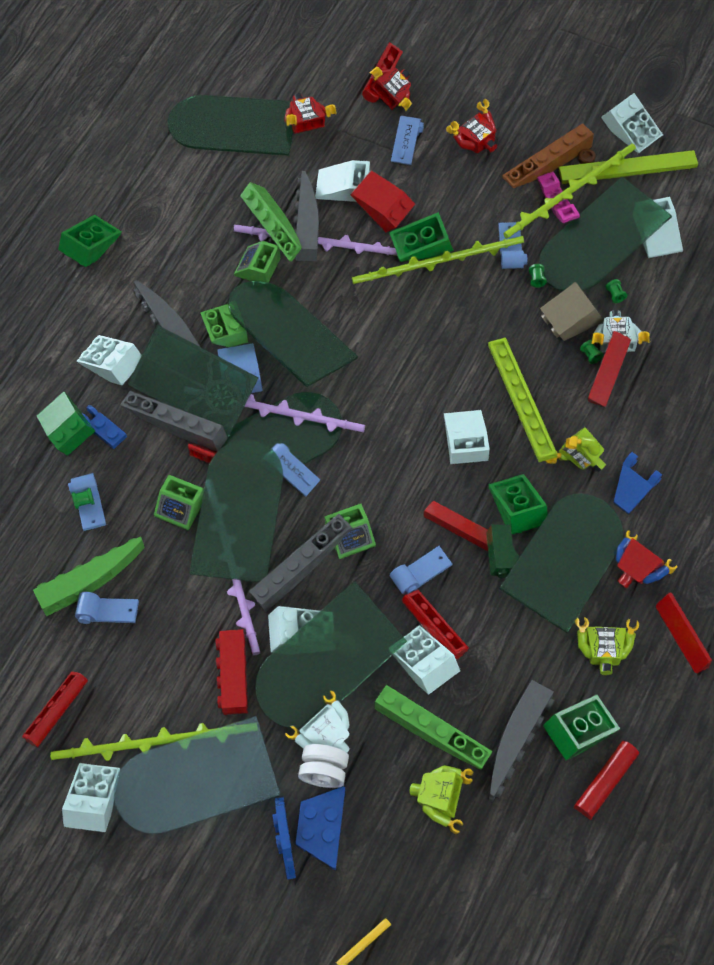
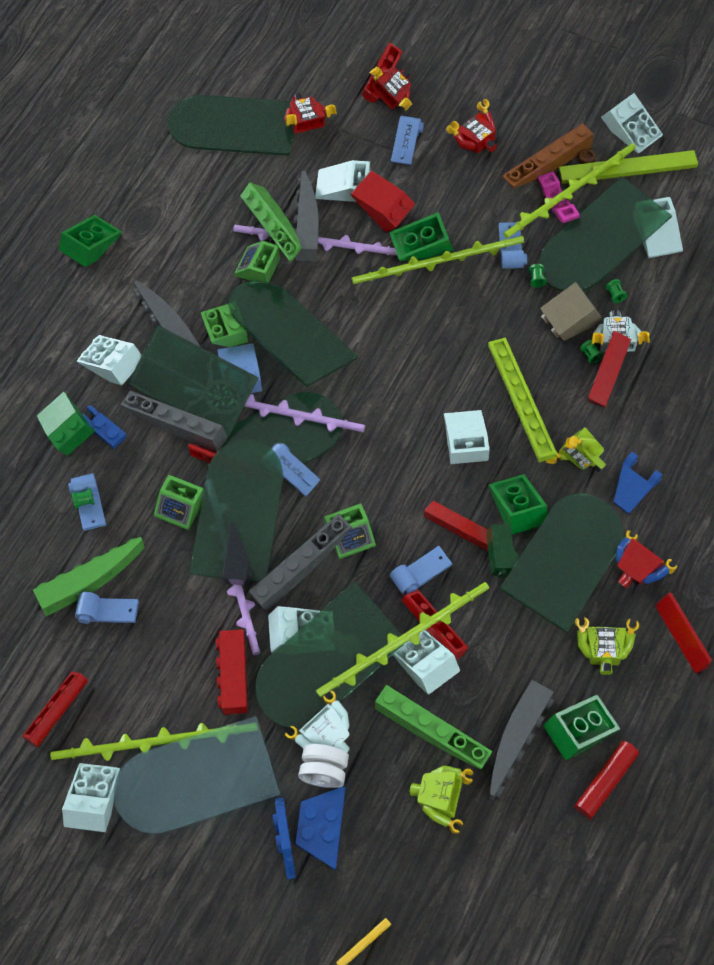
(237, 565): none -> black slope
(394, 642): none -> lime plant

